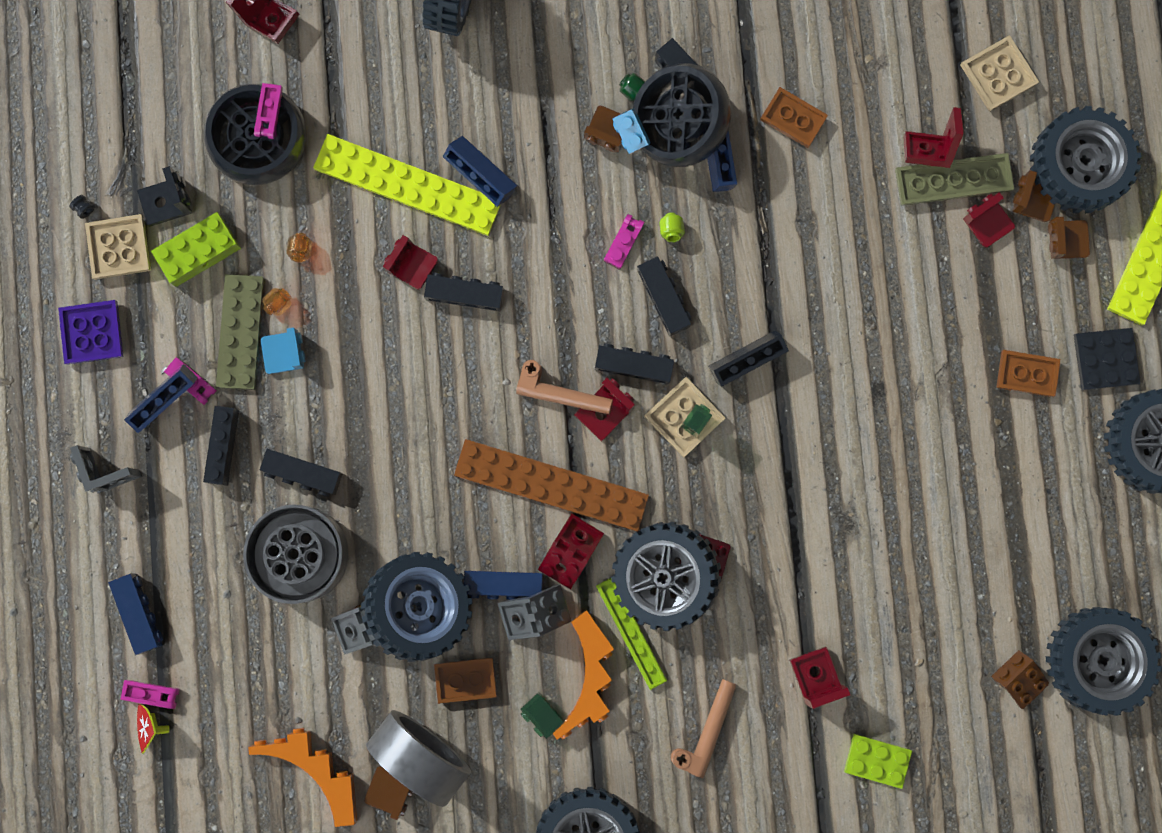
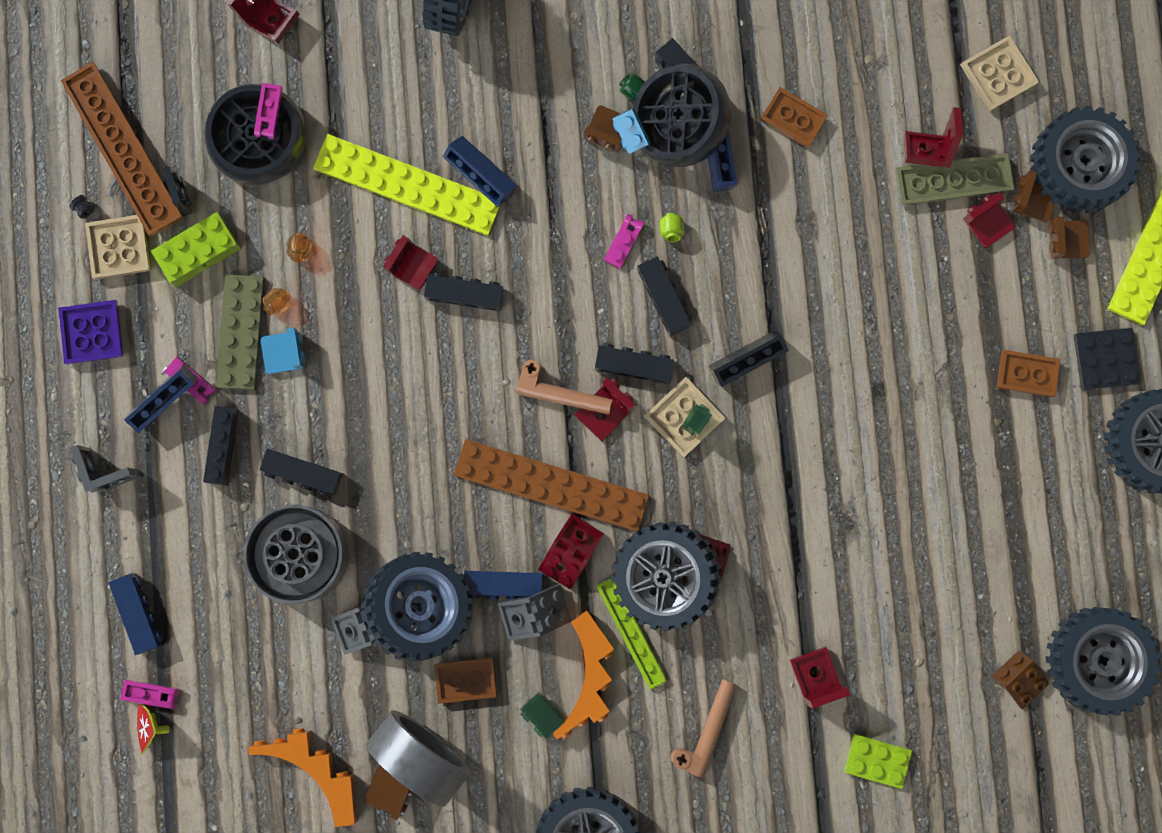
(121, 149): none -> dark orange plate

